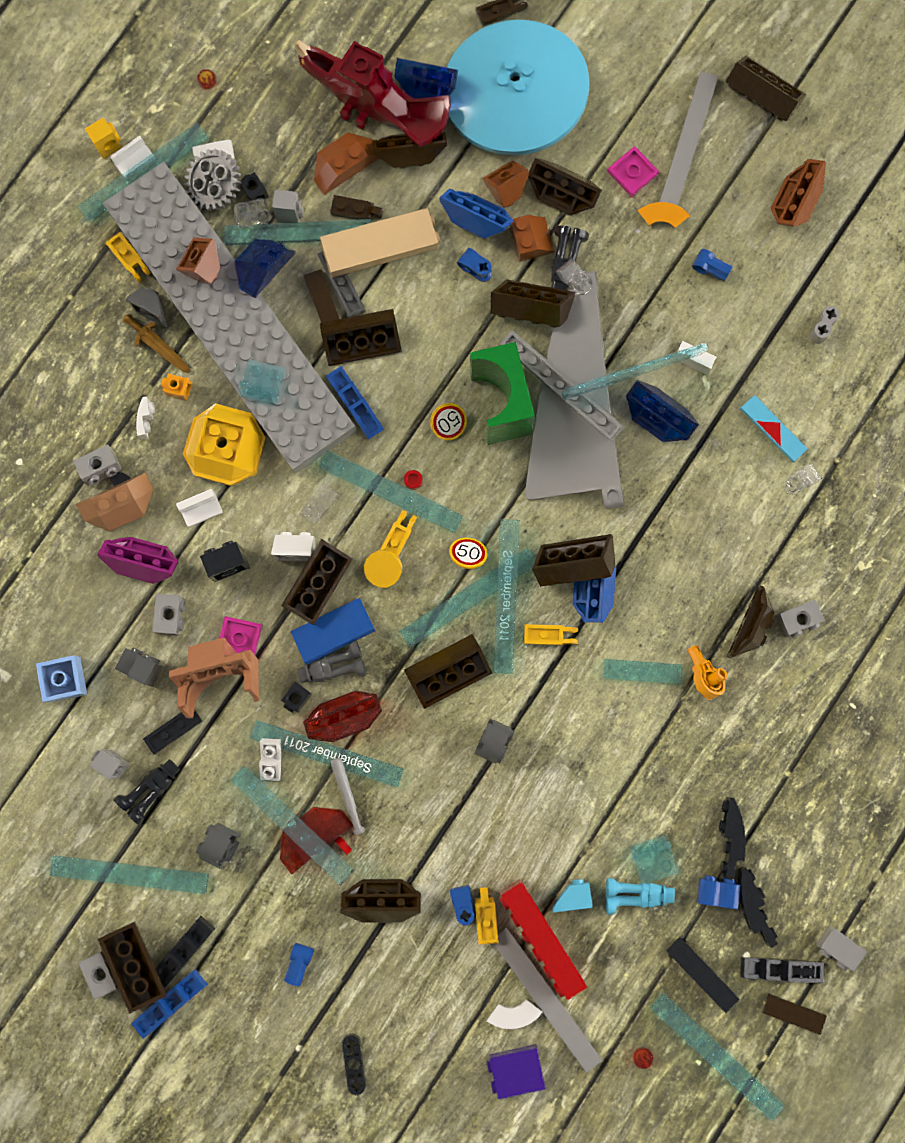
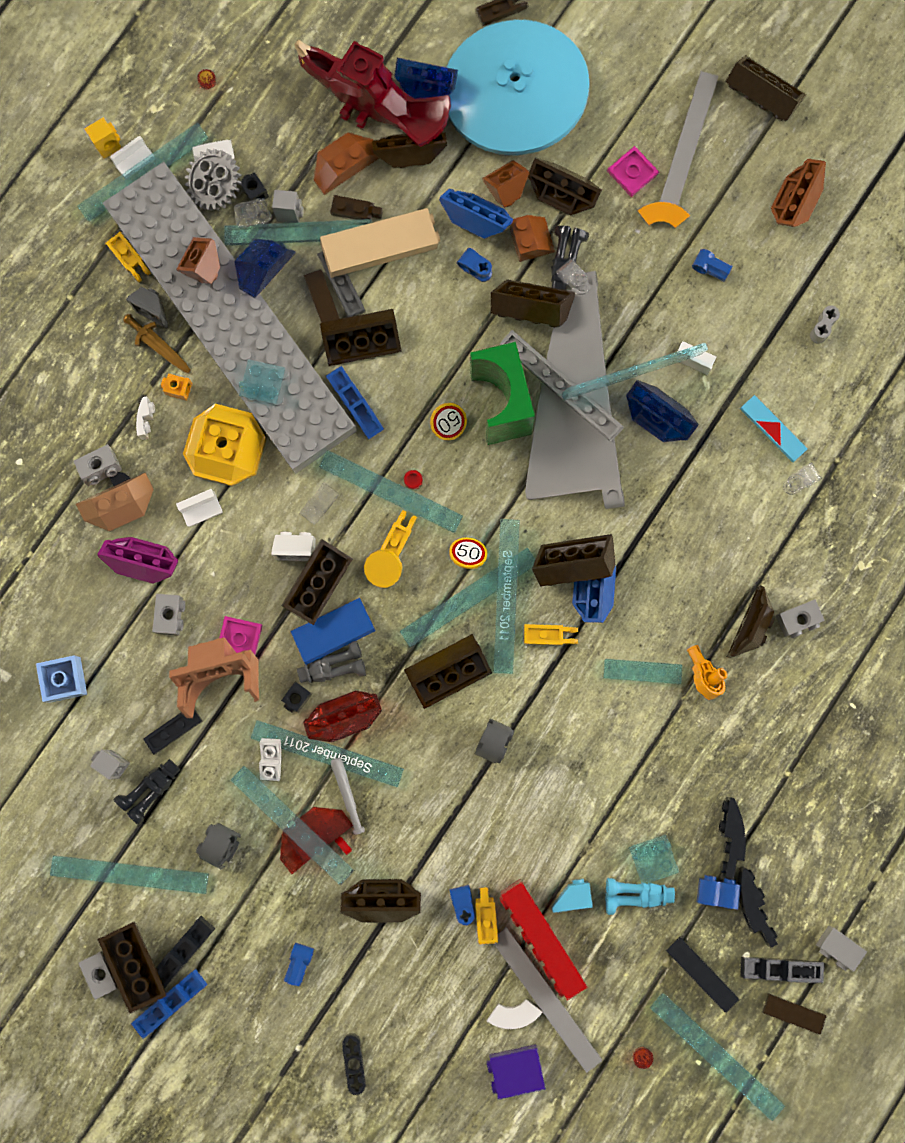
(138, 667): dark grey brick -> none
(224, 561): black brick -> none

